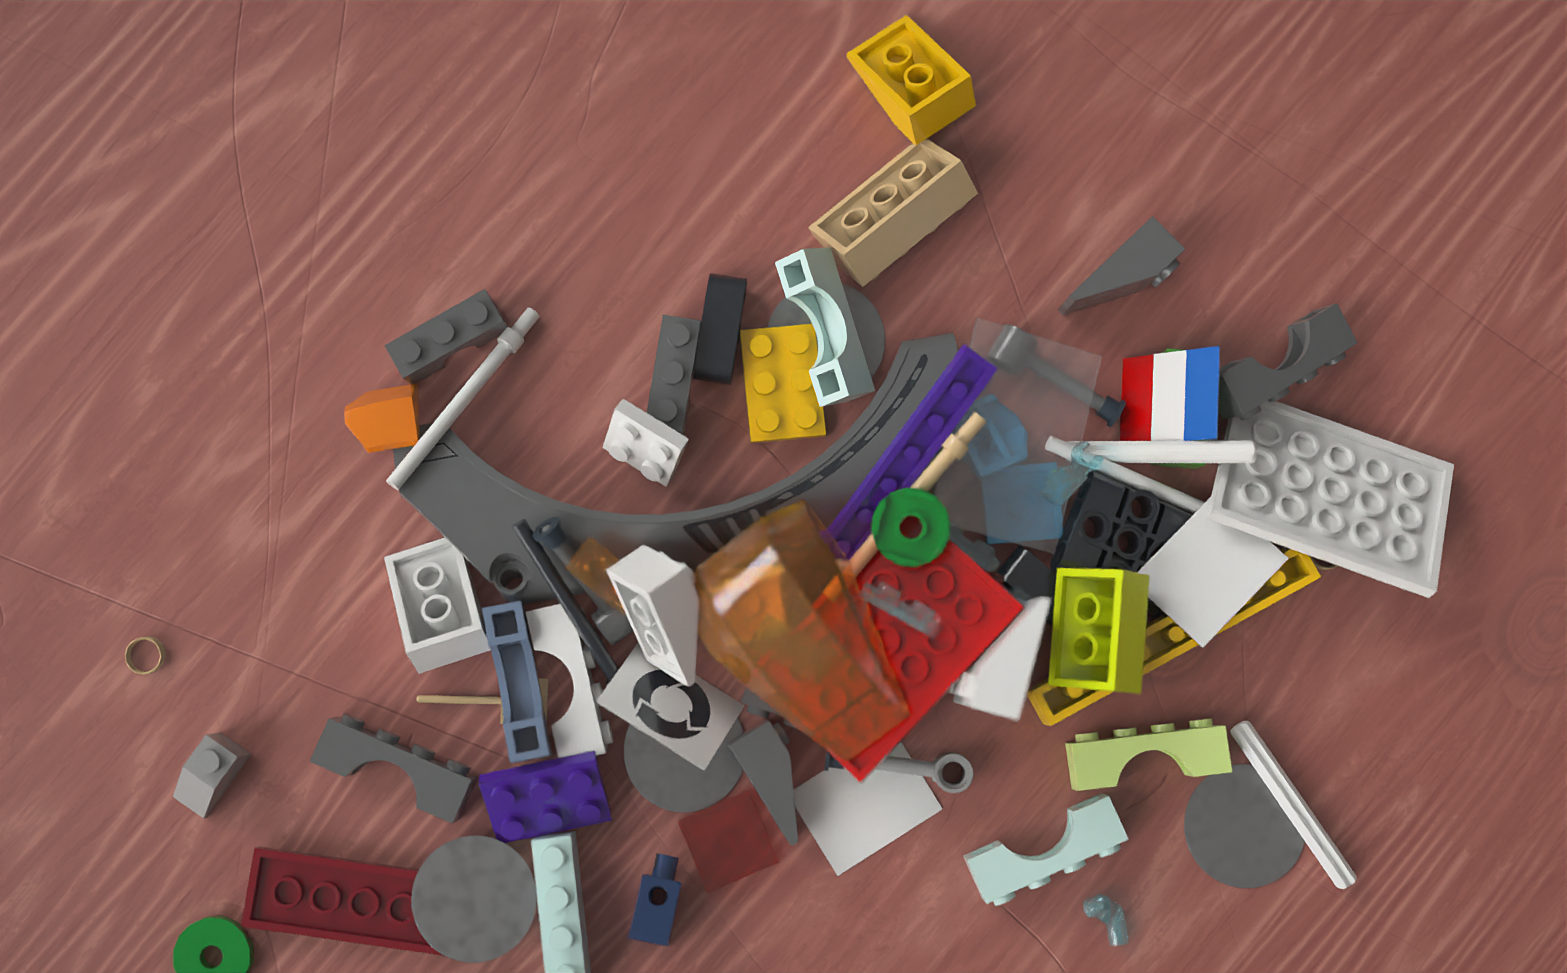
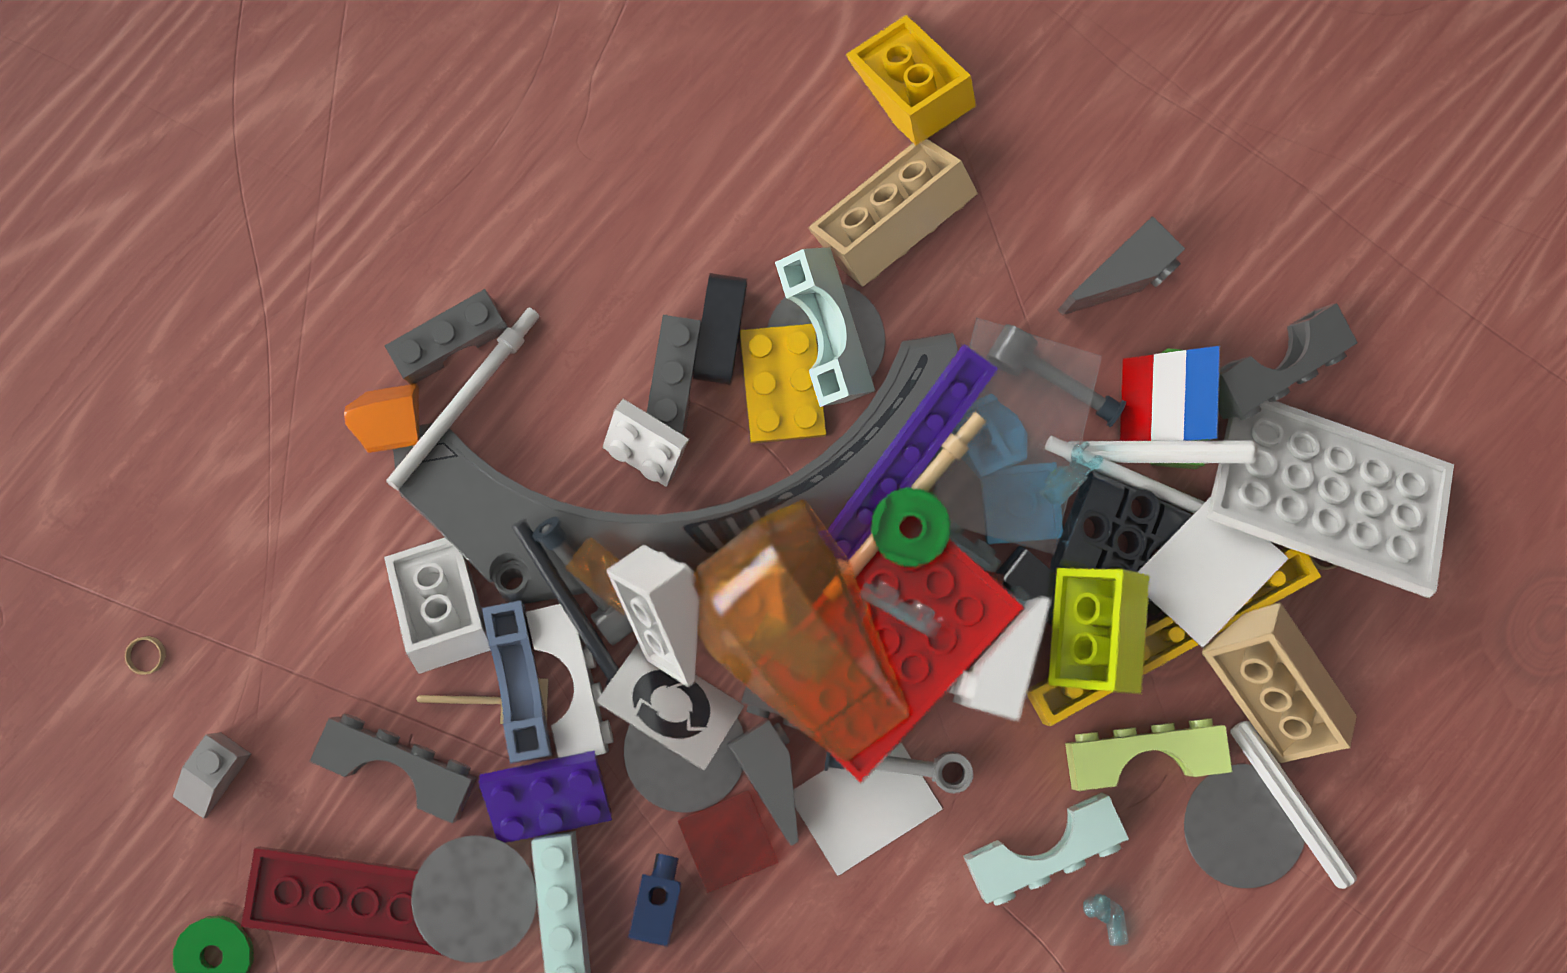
(1281, 685): none -> tan slope

